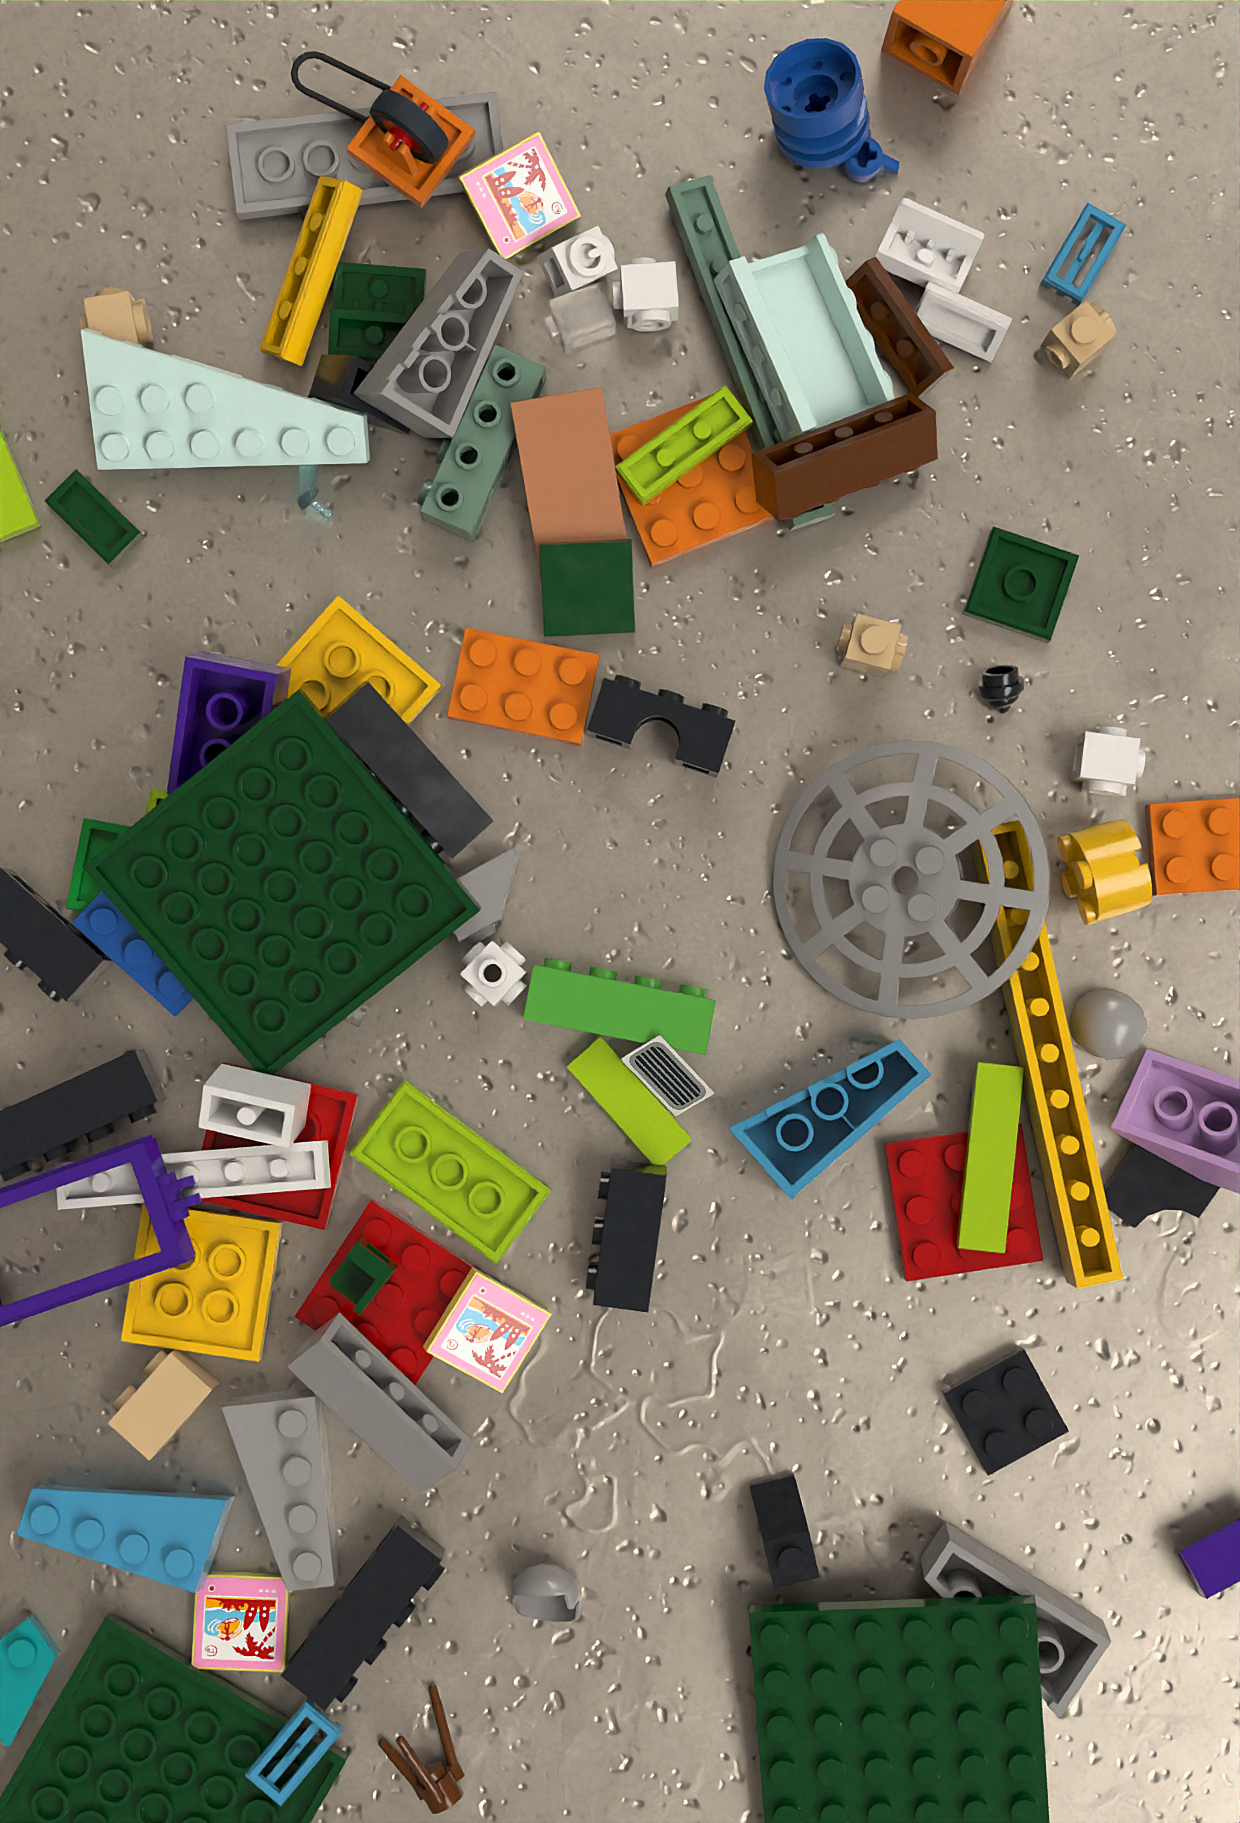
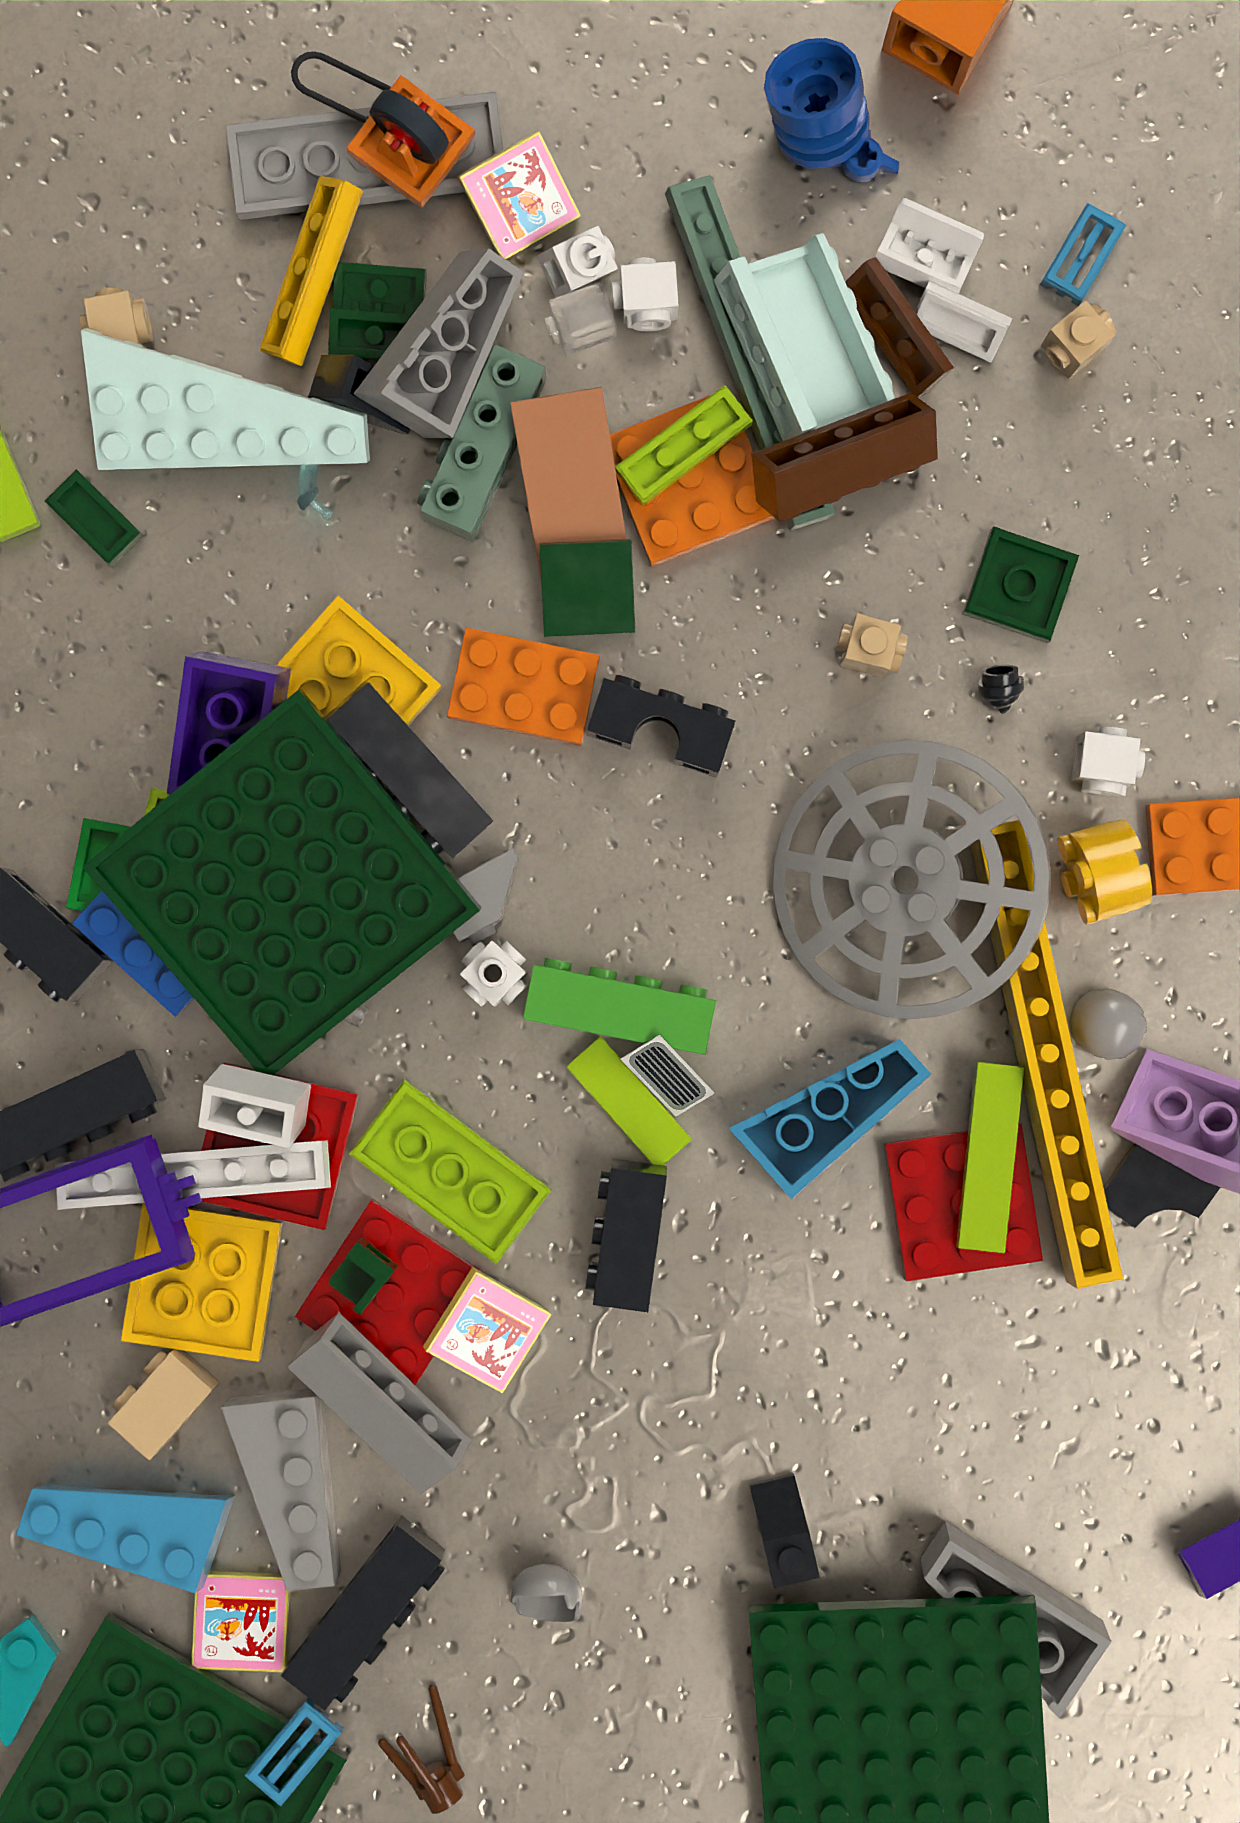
(1005, 1411): black plate -> none

